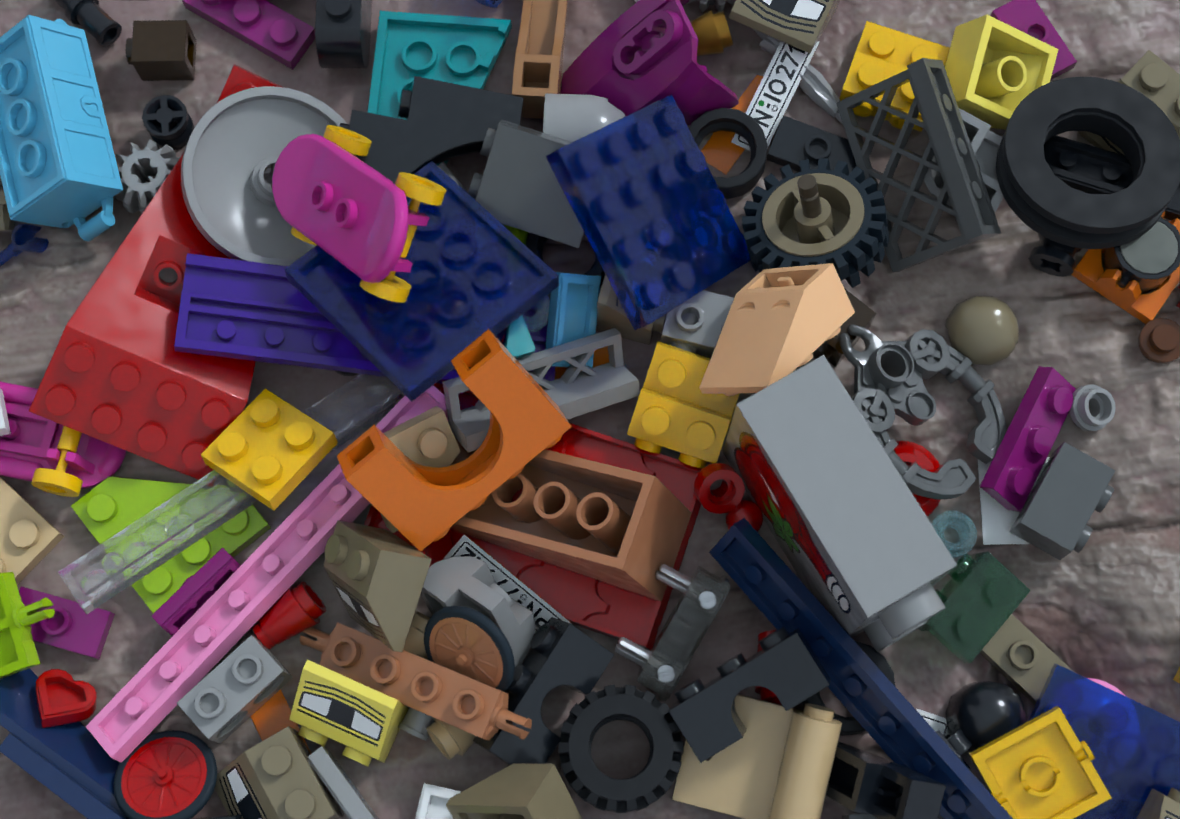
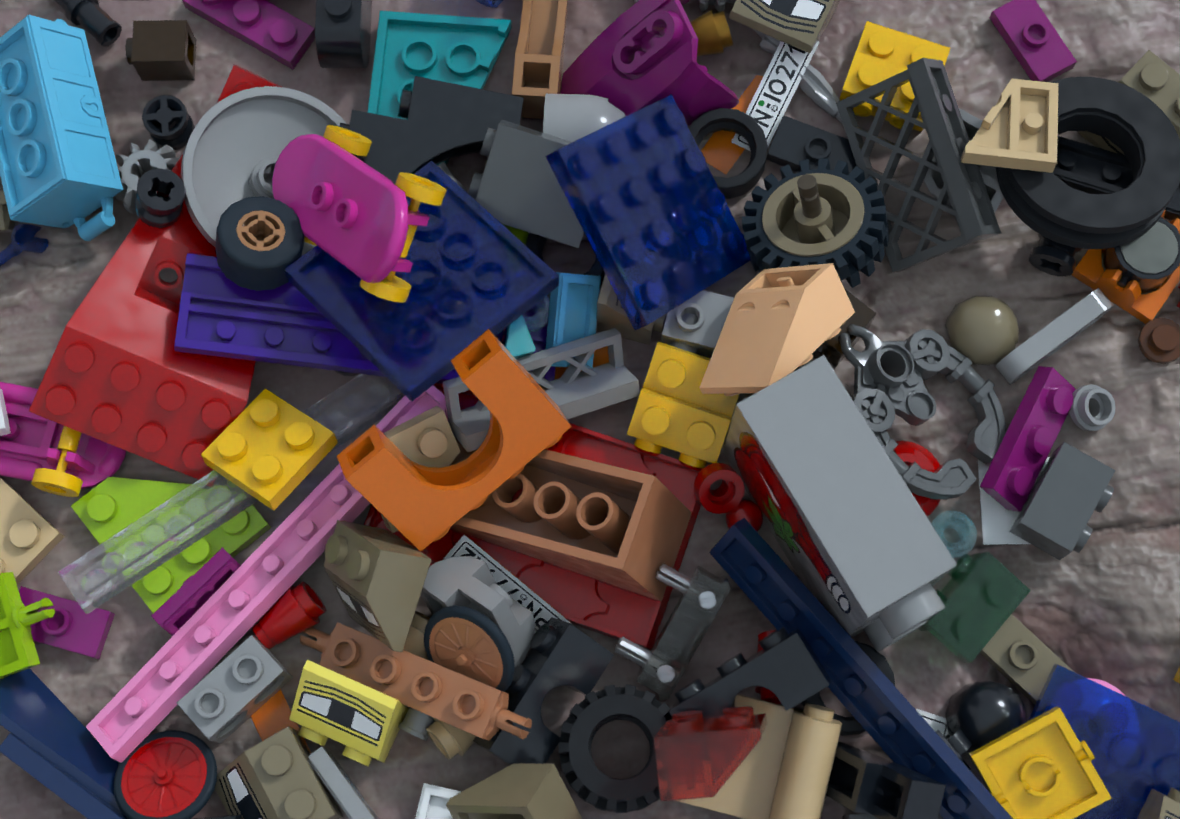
(63, 699): red tile -> none
(156, 209): none -> black wheel
(258, 242): none -> black wheel
(701, 754): none -> clear red slope
(996, 68): light yellow slope -> none
(1019, 129): none -> tan wing
(1054, 336): none -> light grey beam

